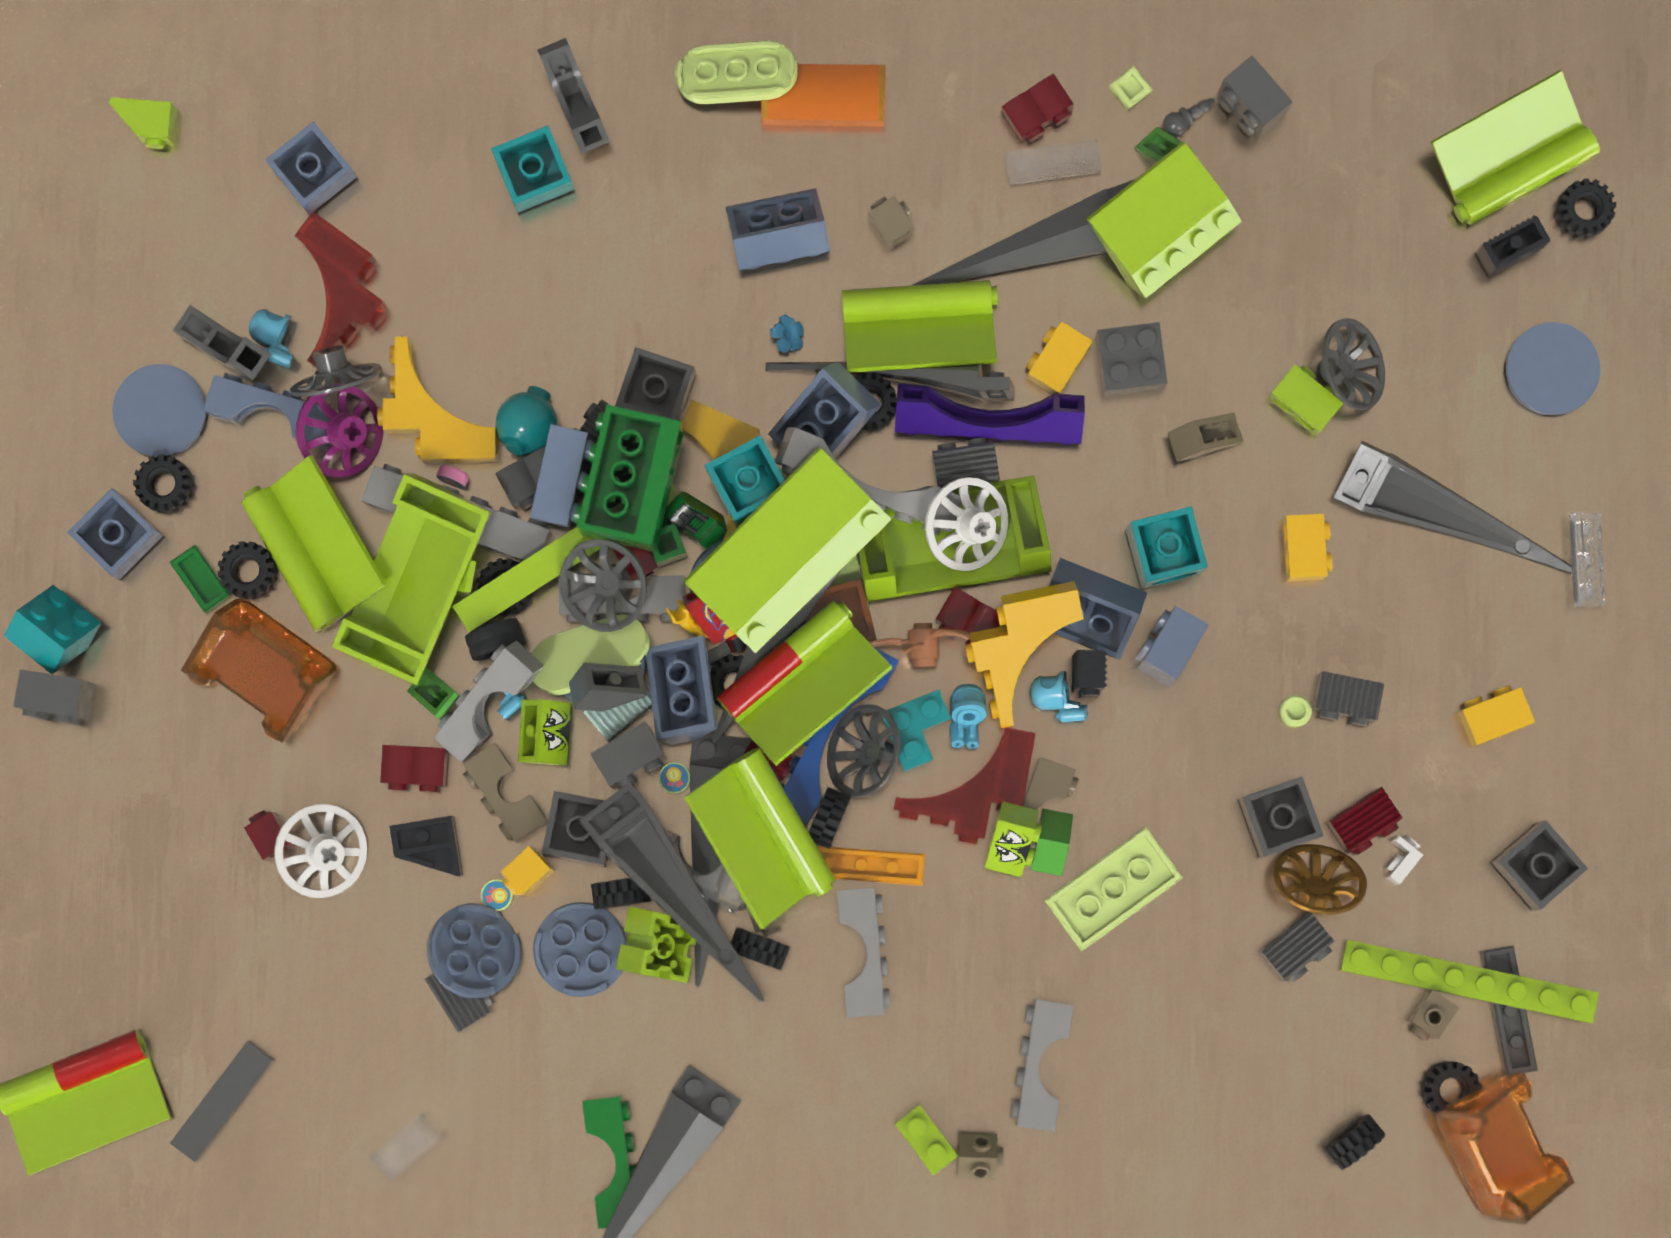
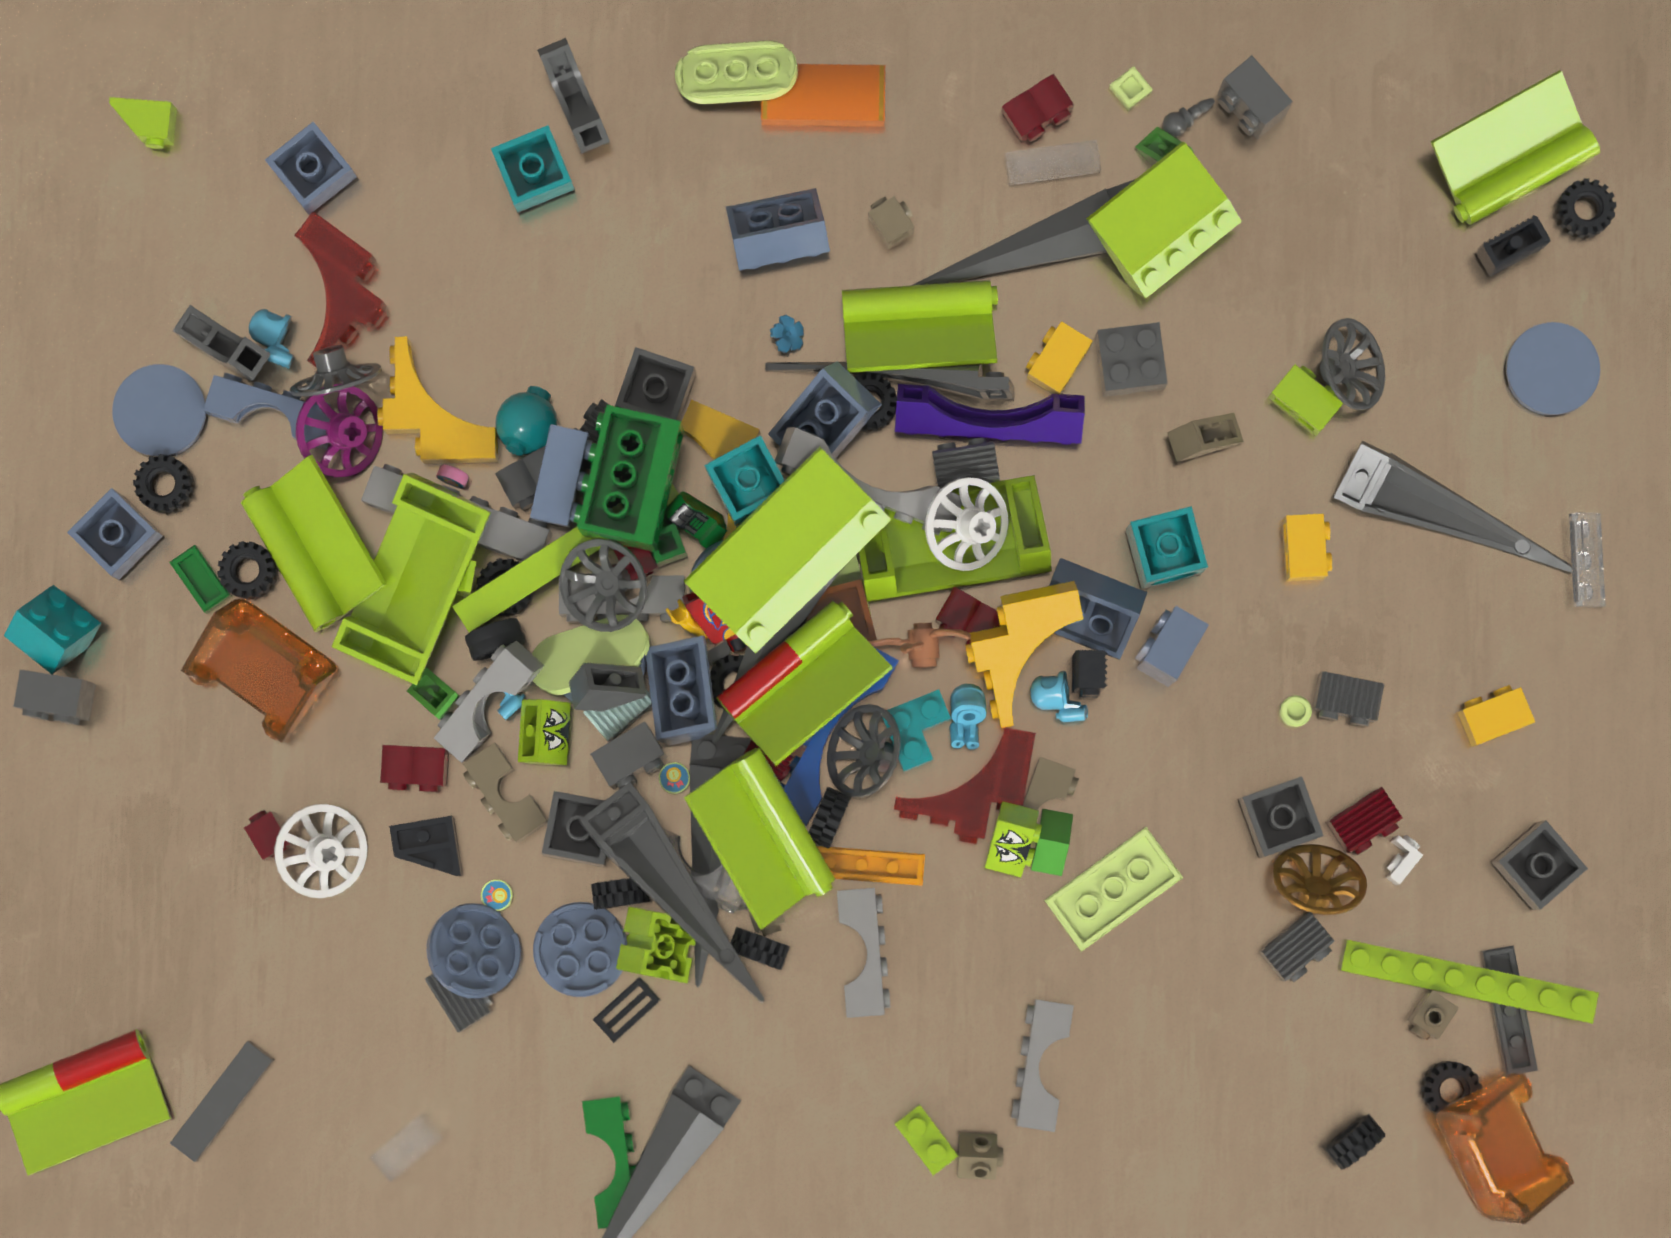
(526, 872): yellow brick -> none
(606, 1028): none -> black tile

